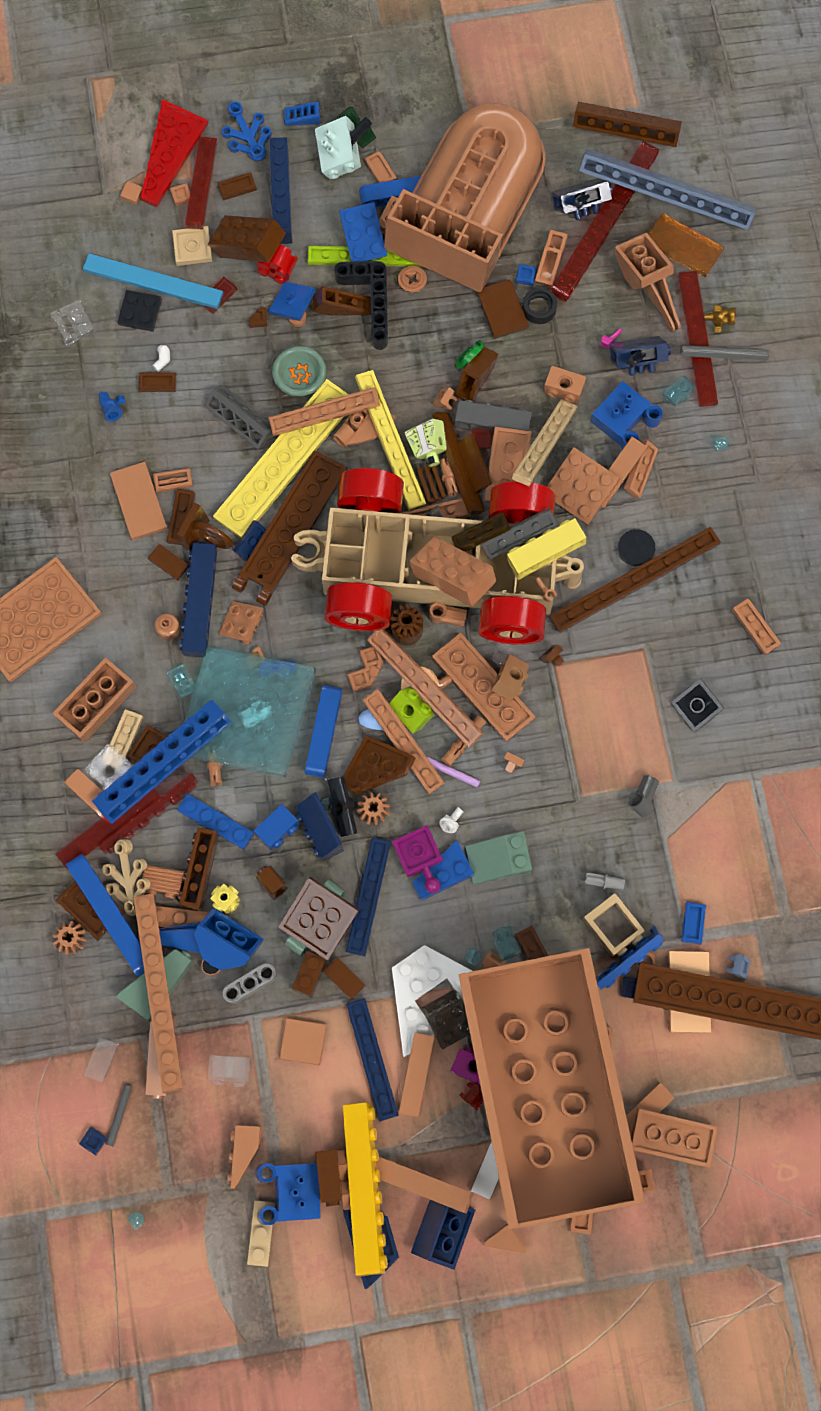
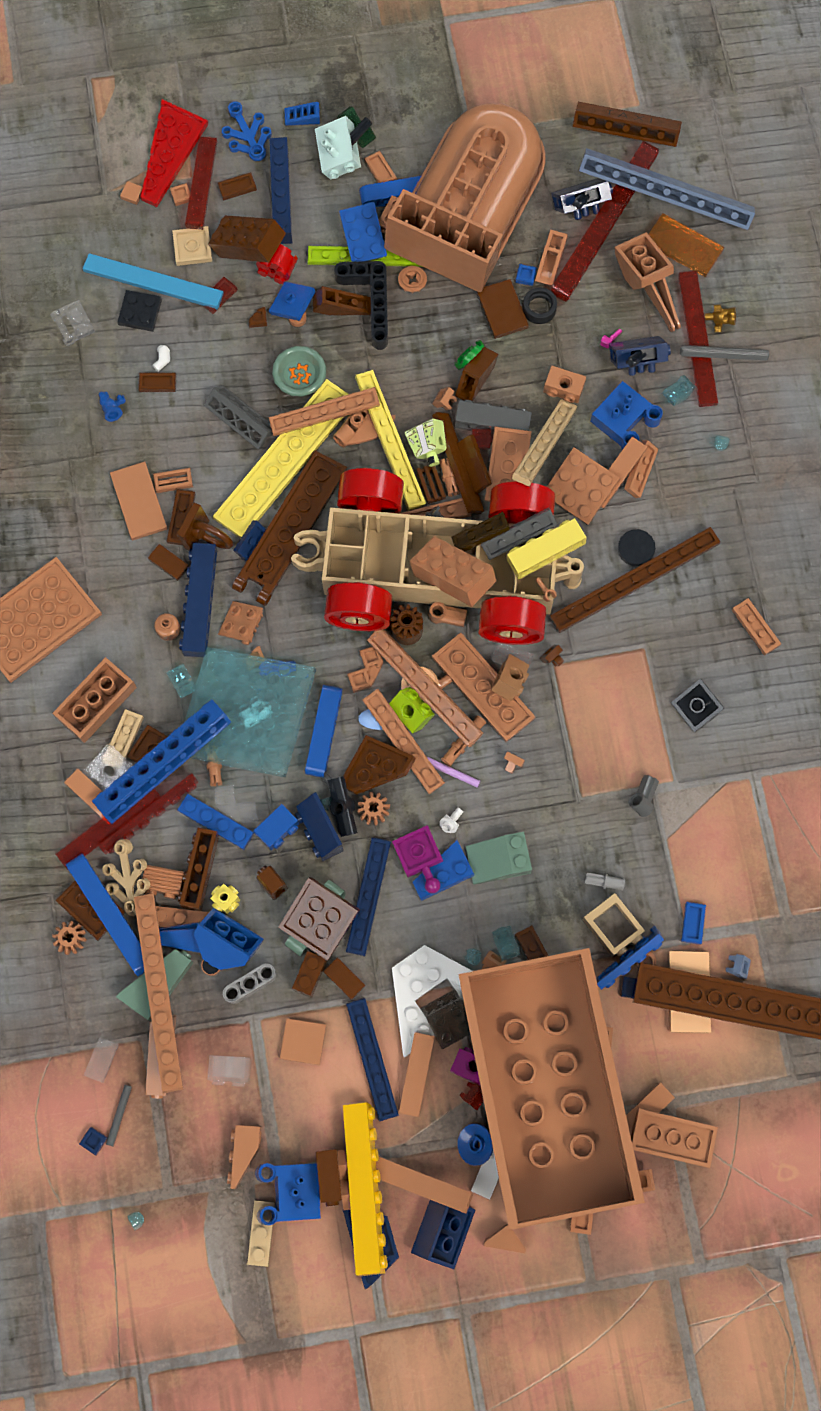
(468, 1144): none -> blue dish

